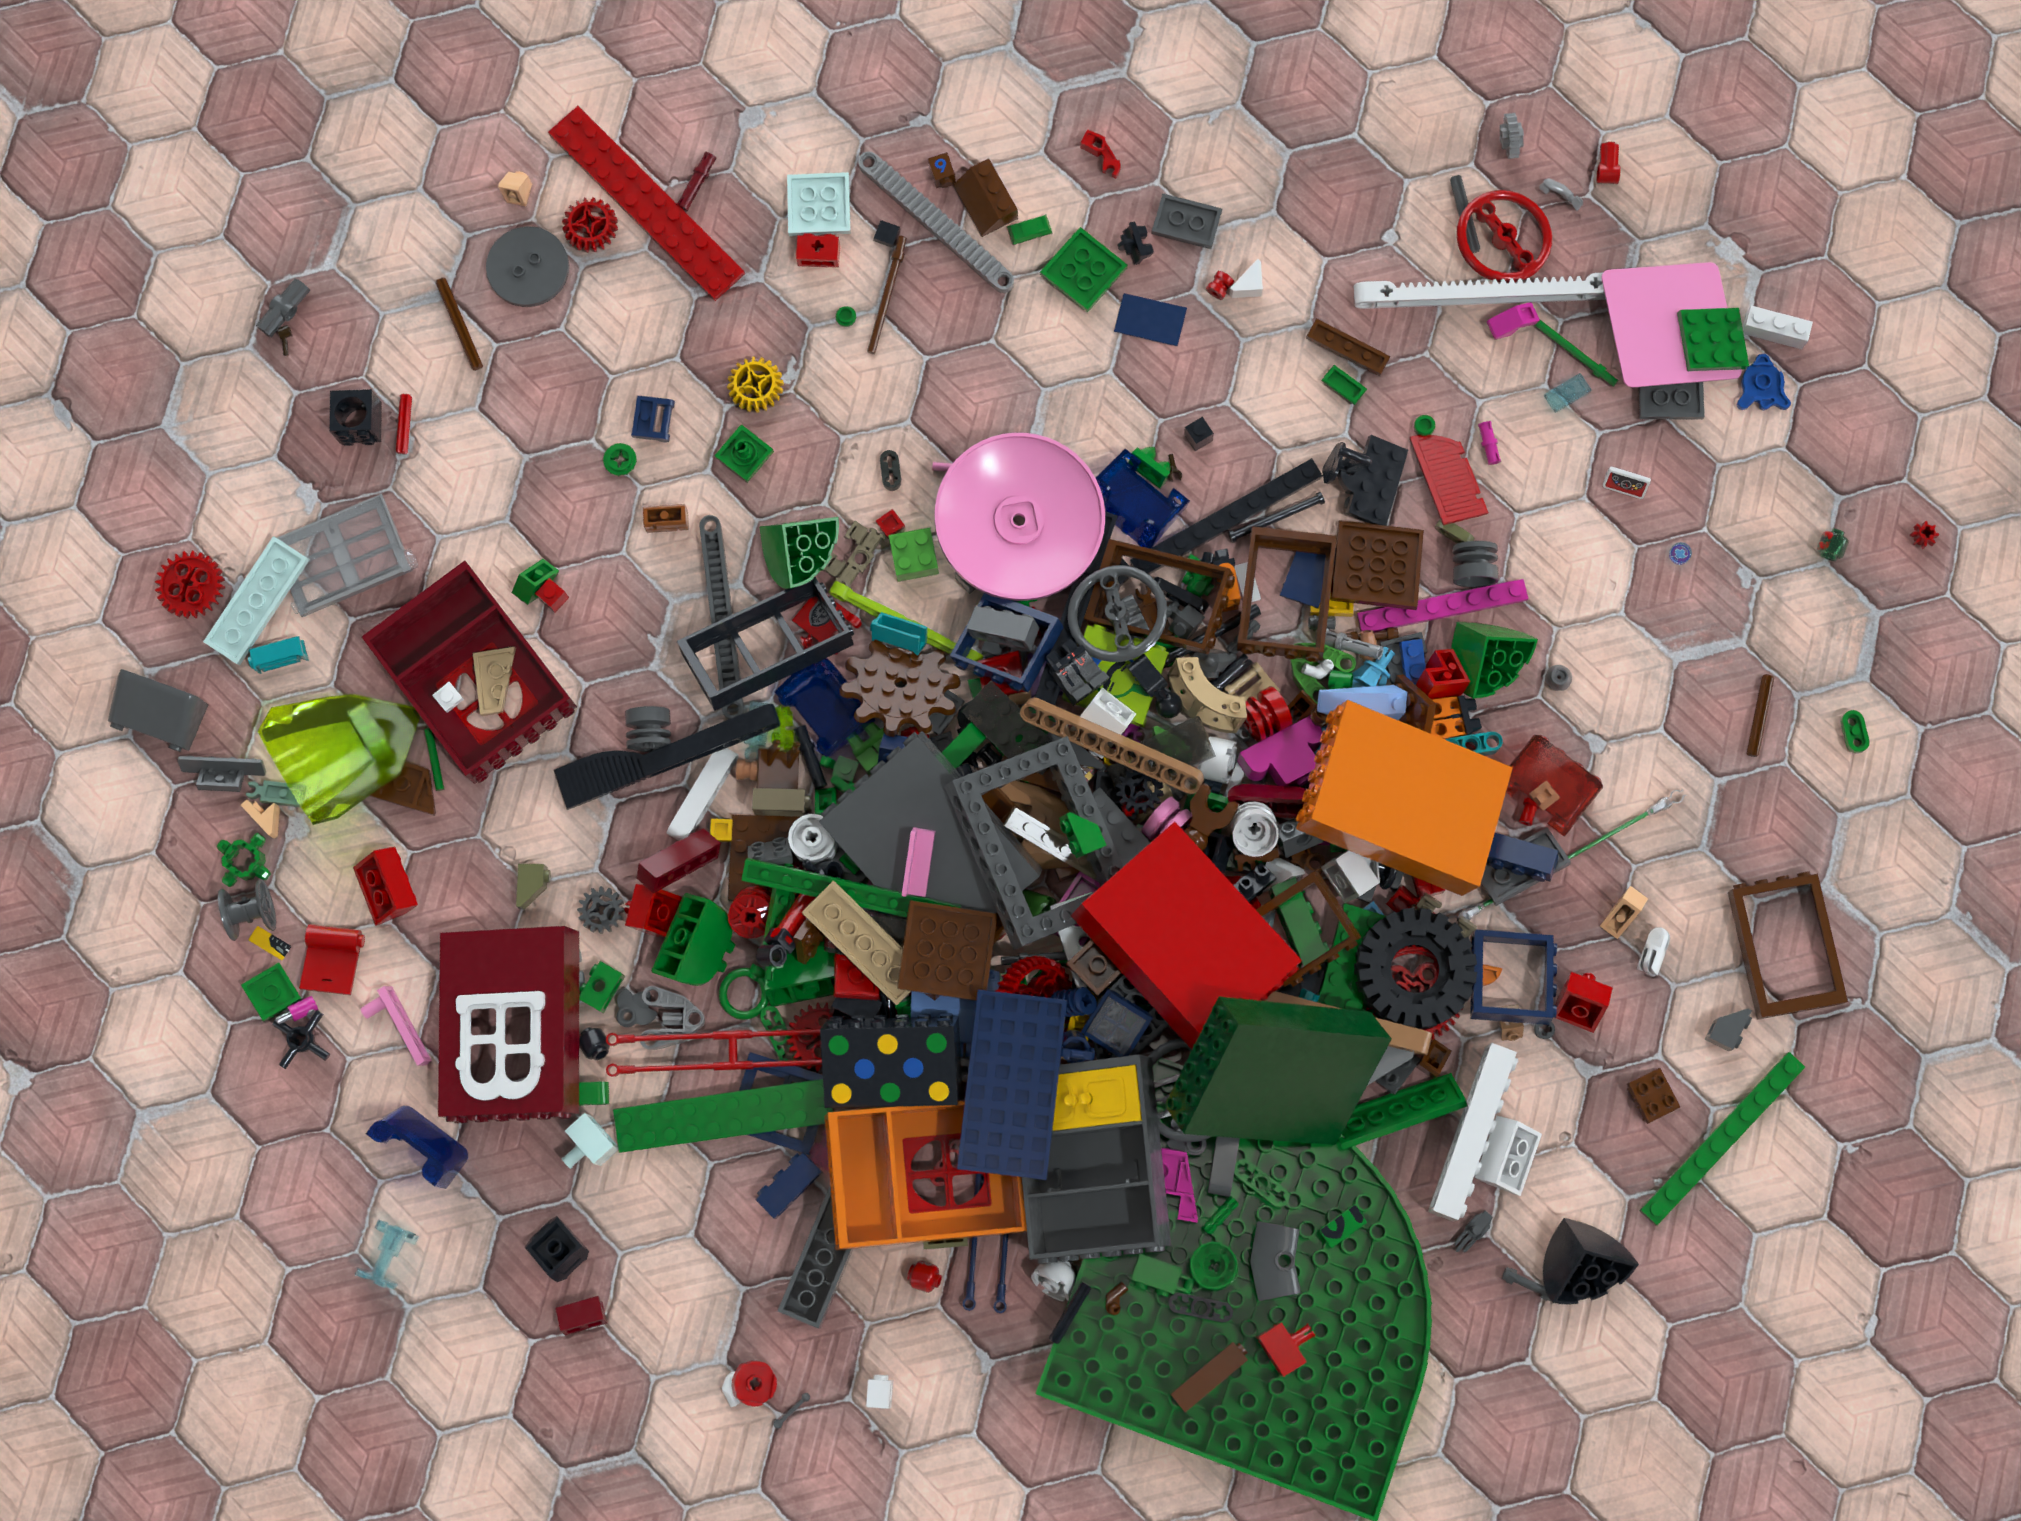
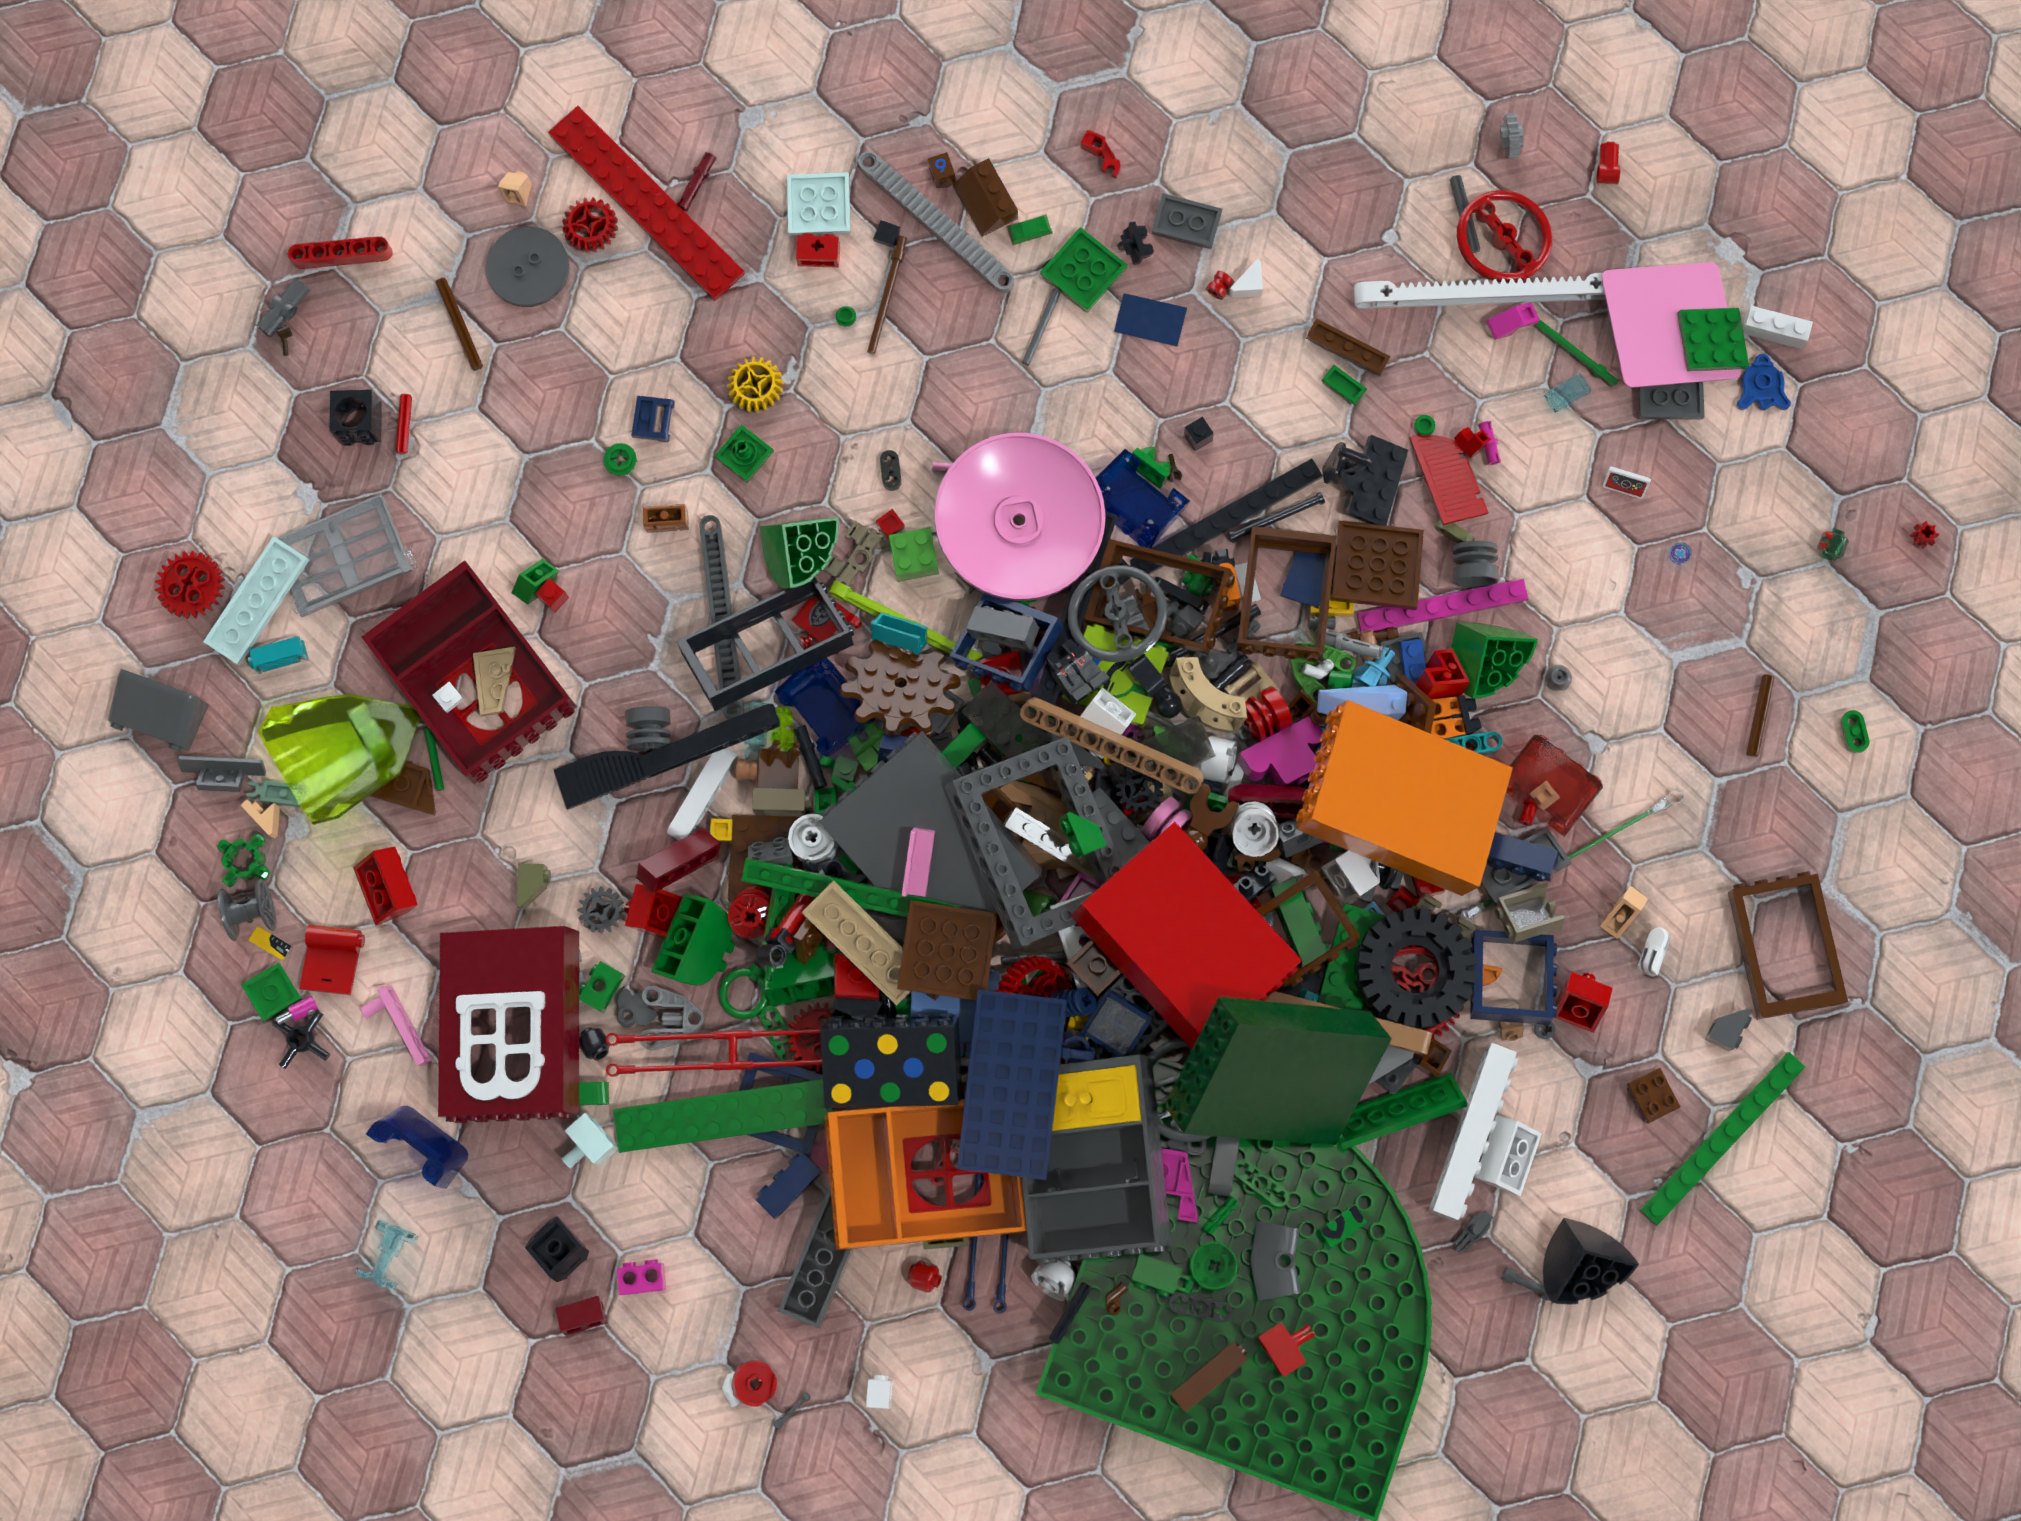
(331, 249): none -> red beam
(641, 1284): none -> dark pink brick
(1041, 327): none -> dark grey bar
(1471, 442): none -> red piece
(1528, 913): none -> dark tan window
(1549, 184): light grey arm -> none

